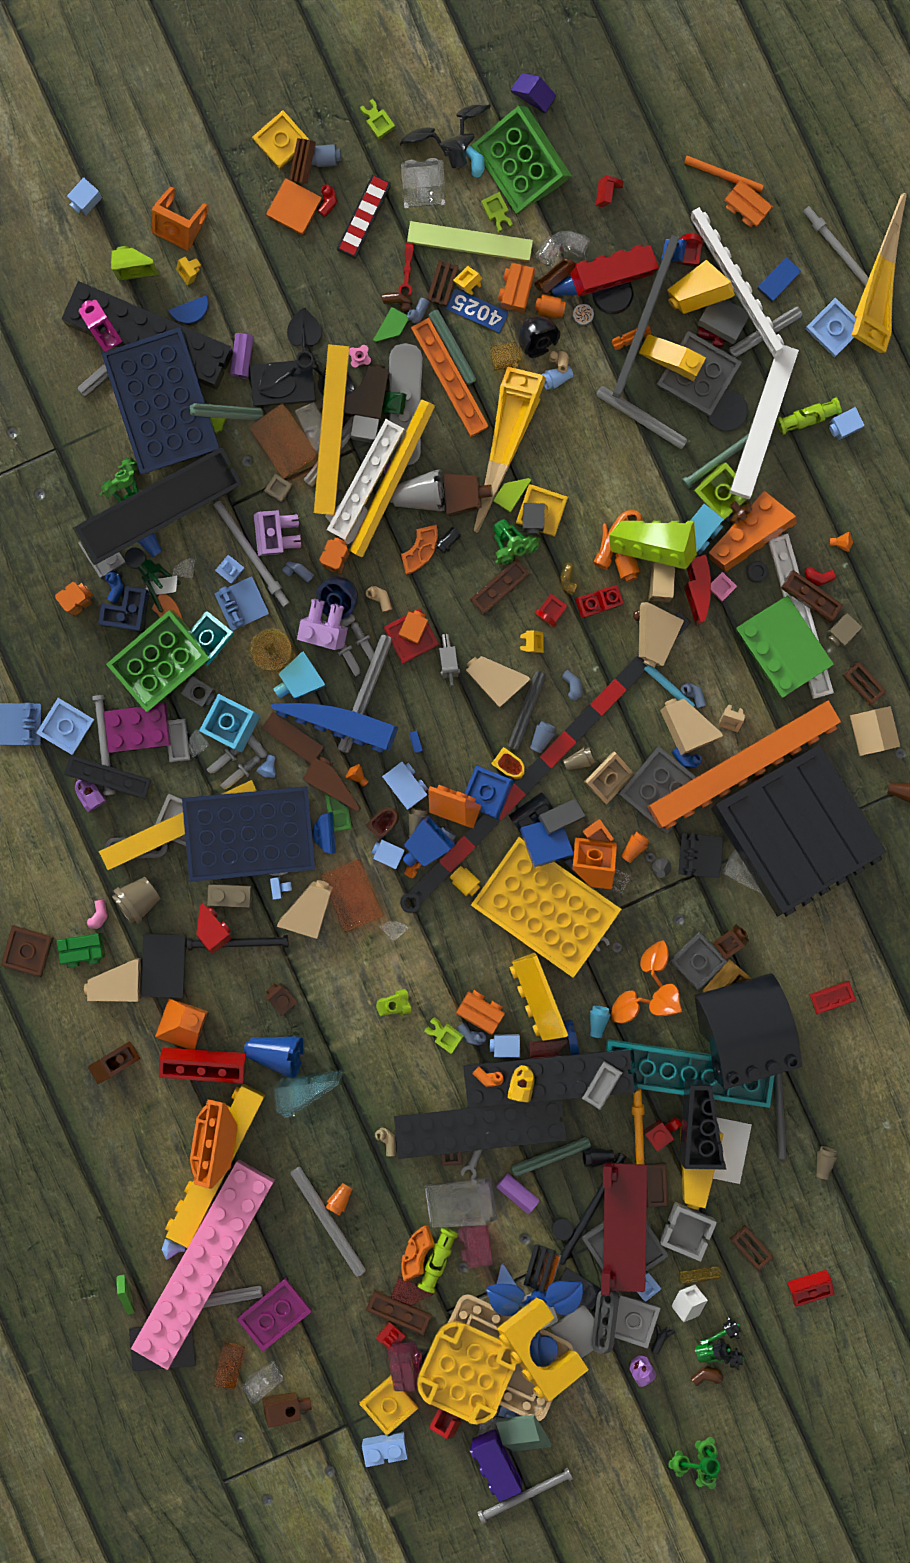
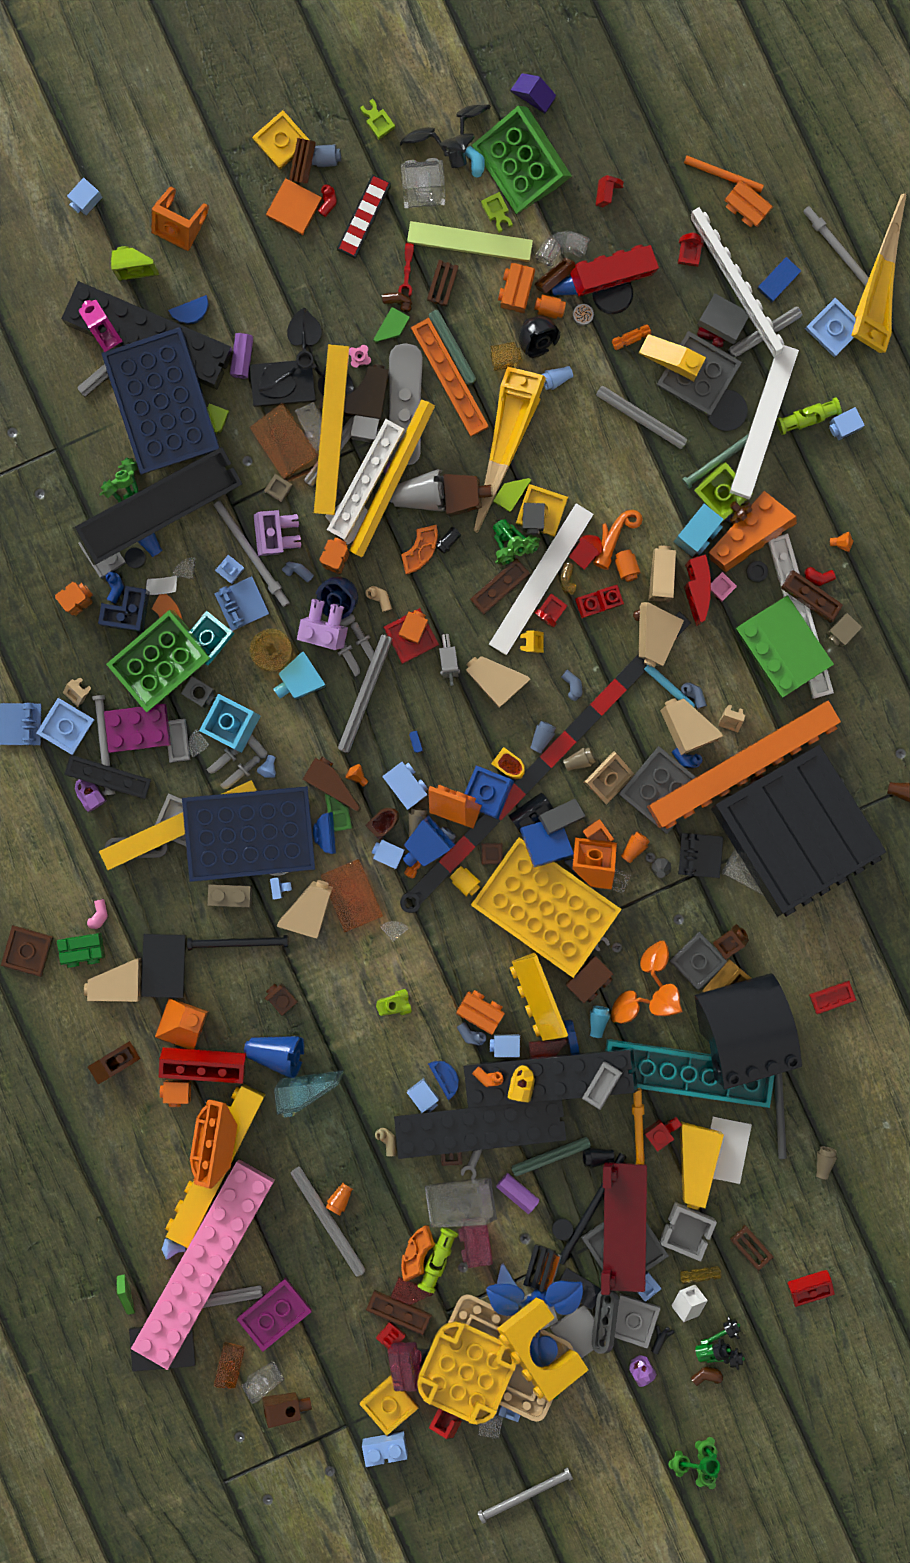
(75, 692): none -> tan tile
(136, 899): dark tan piece -> none
(151, 573): dark green plant -> none
(176, 1092): none -> orange brick
(188, 269): yellow tile -> none
(210, 930): red slope -> none
(230, 412): sand green axle -> none
(292, 737): reddish brown tile -> none
(343, 723): blue slope -> none
(394, 402): dark green tile -> none
(418, 313): sand blue arm -> none
(423, 1096): none -> light blue brick
(446, 1036): lime plate -> none
(446, 1077): none -> blue tile
(468, 280): yellow tile -> none
(477, 310): blue sticker -> none
(492, 853): none -> reddish brown tile
(496, 1465): dark purple brick -> none
(522, 1433): sand green slope -> none
(526, 710): dark grey axle -> none
(541, 579): none -> white tile
(561, 359): tan arm -> none
(586, 550): none -> red tile
(590, 979): none -> reddish brown brick
(645, 317): dark grey tile -> none
(656, 541): lime wedge -> none
(656, 1185): reddish brown tile -> none
(679, 252): blue tile -> none
(700, 289): yellow slope -> none
(700, 1131): black wedge -> none
(846, 675): reddish brown tile -> none
(874, 731): tan slope -> none

